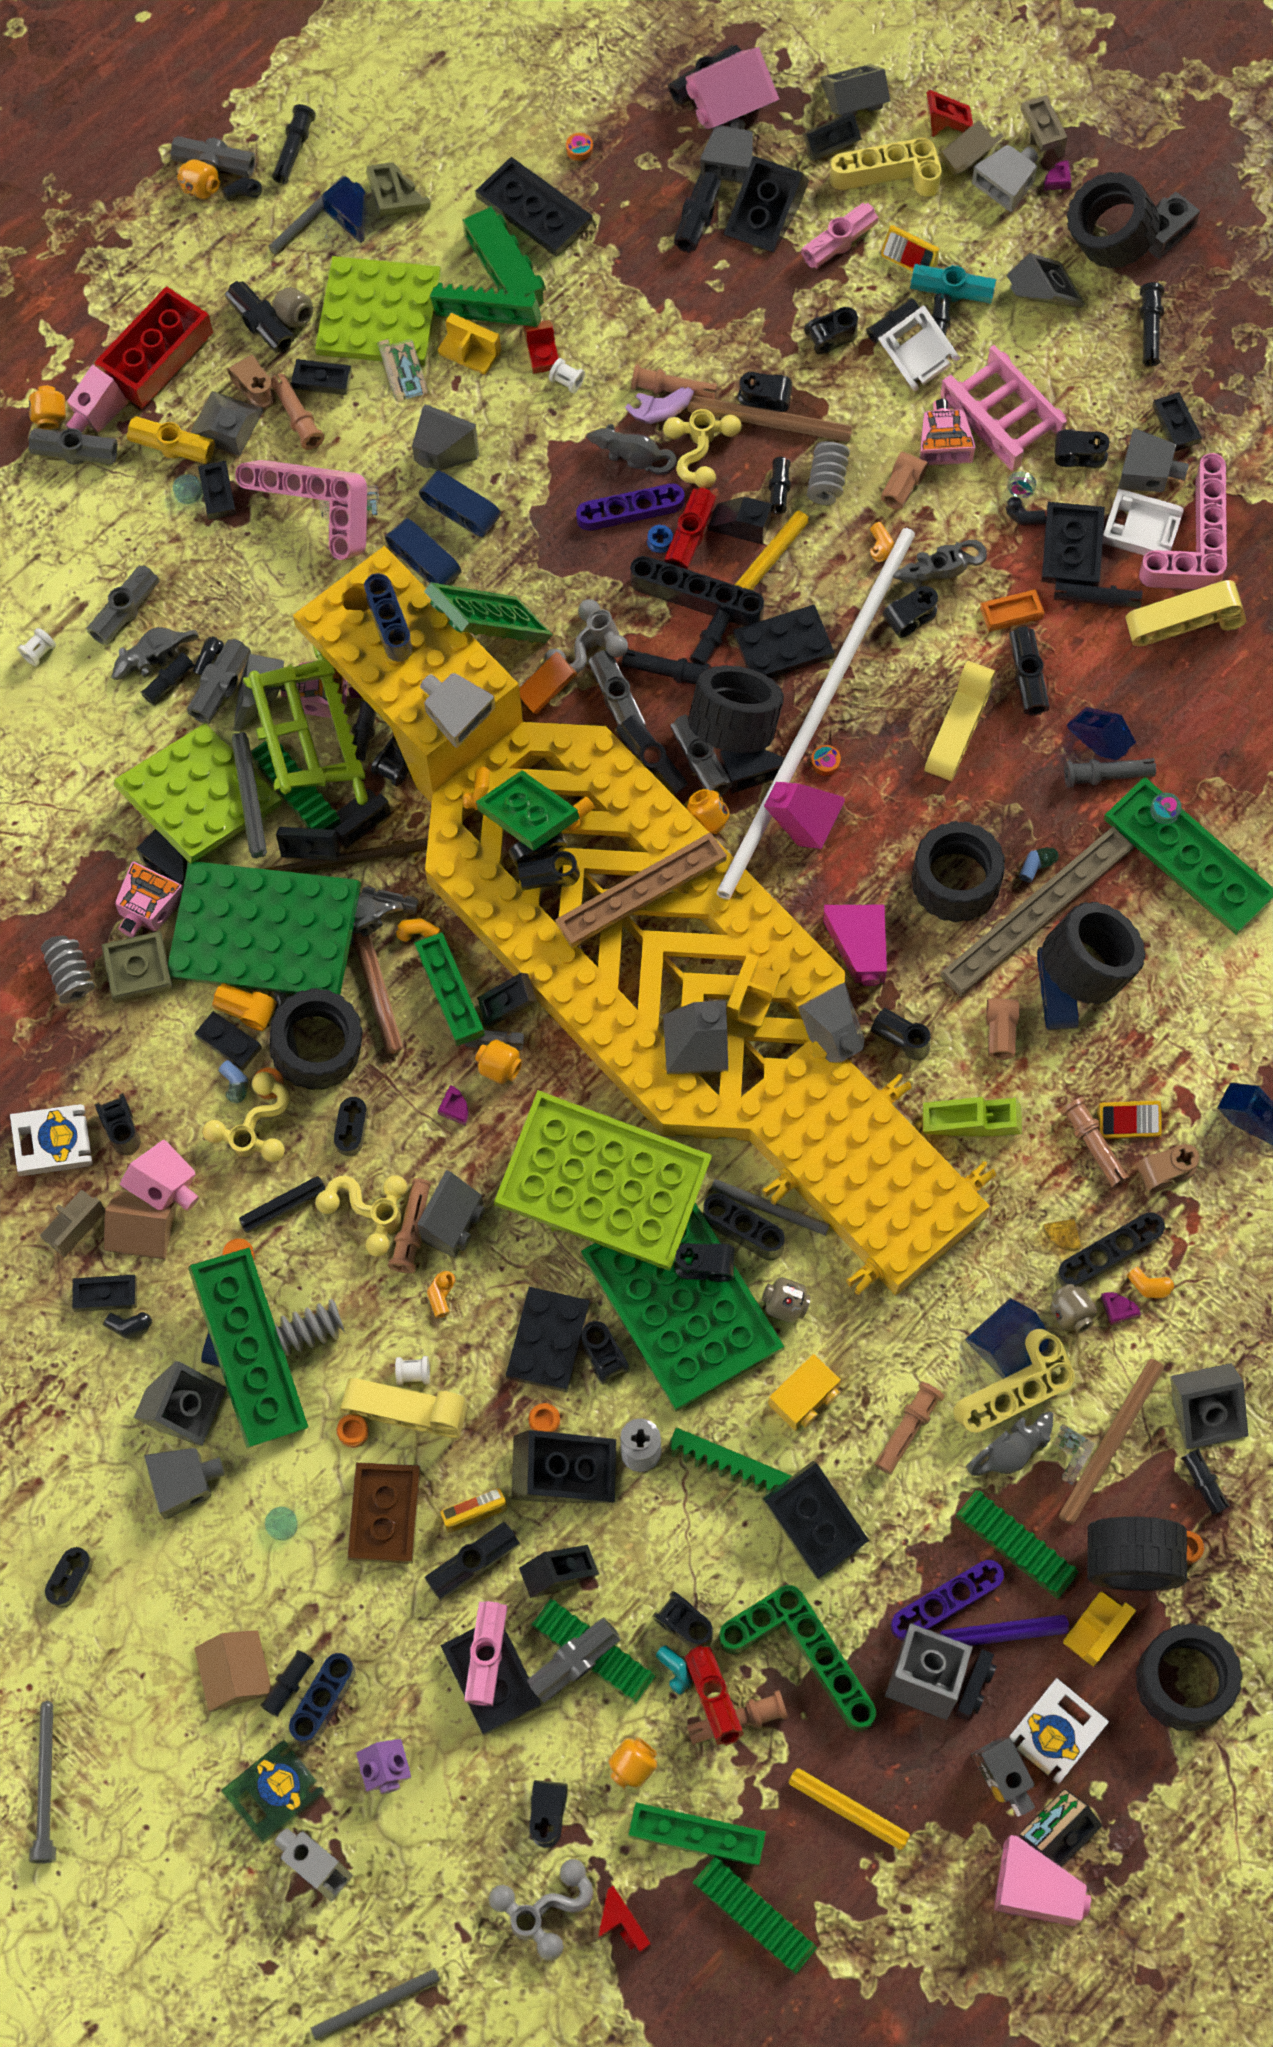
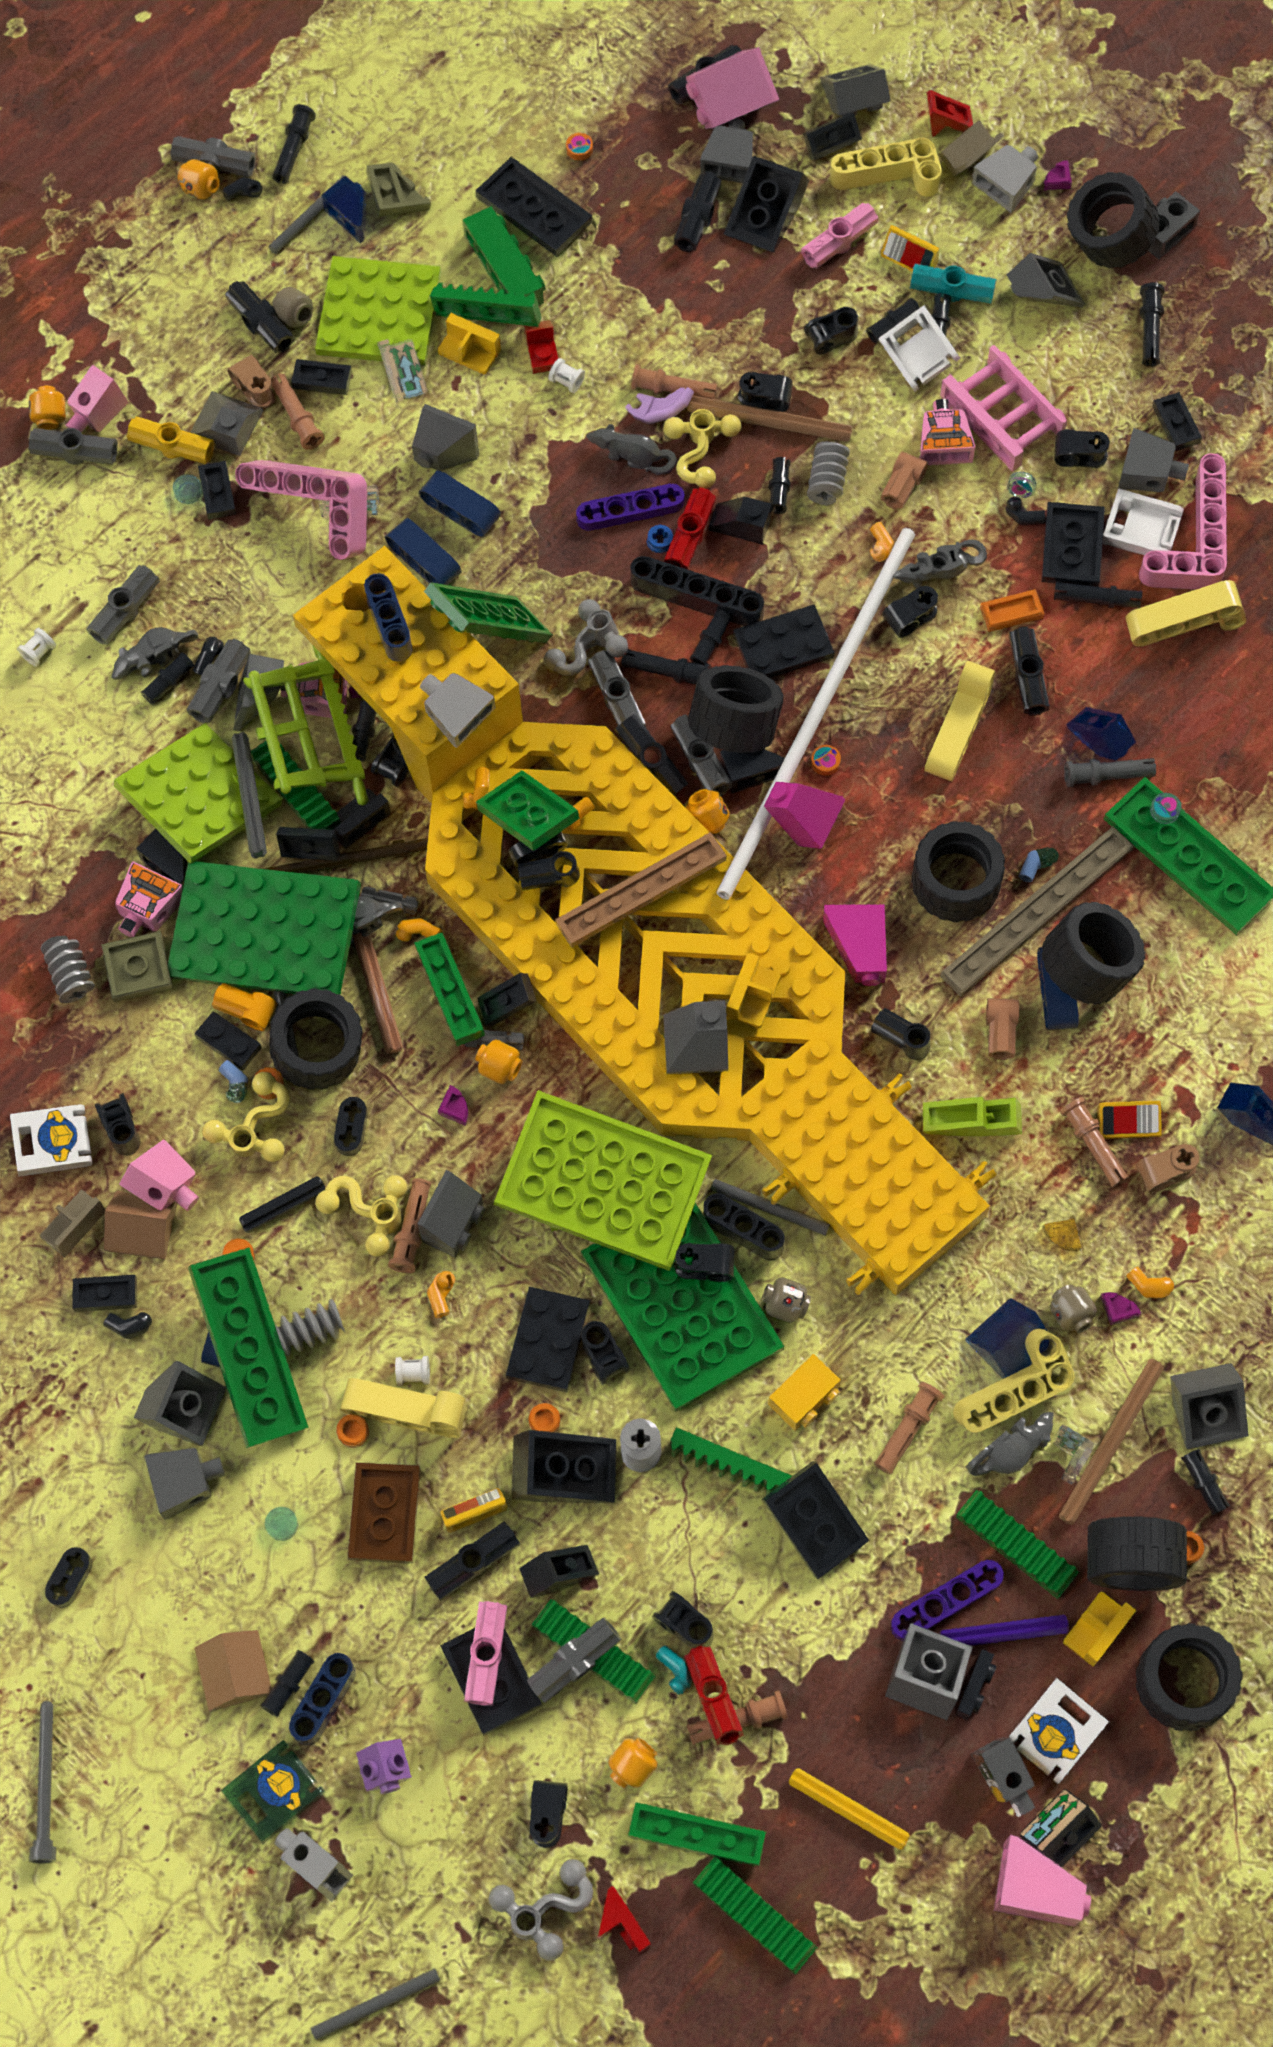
(155, 346): red brick -> none
(546, 682): orange tile -> none
(773, 551): yellow axle -> none
(808, 1647): green beam -> none
(833, 1023): dark grey slope -> none
(1044, 125): dark tan panel -> none
(1112, 1252): black beam -> none

